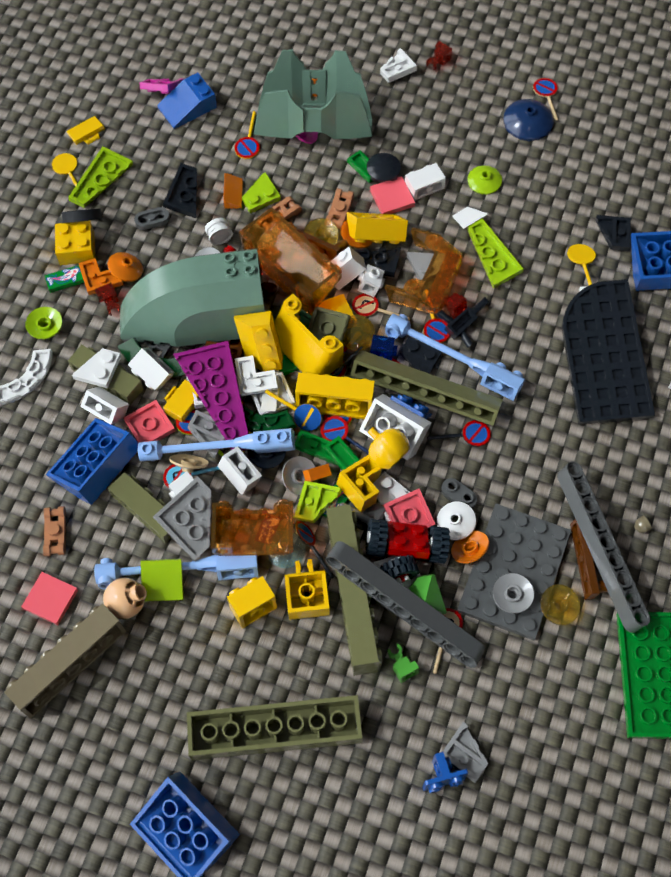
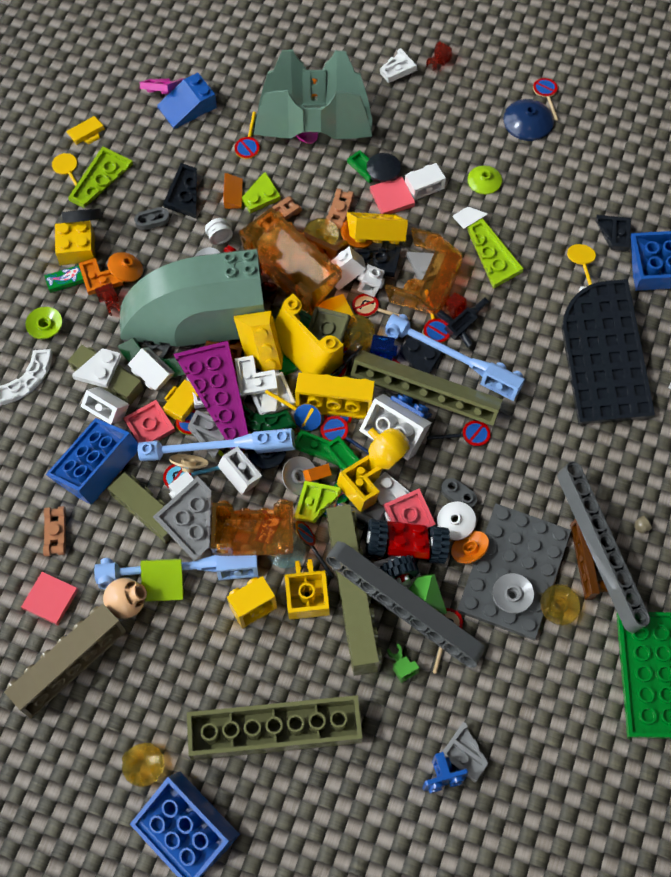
(142, 764): none -> clear yellow dish

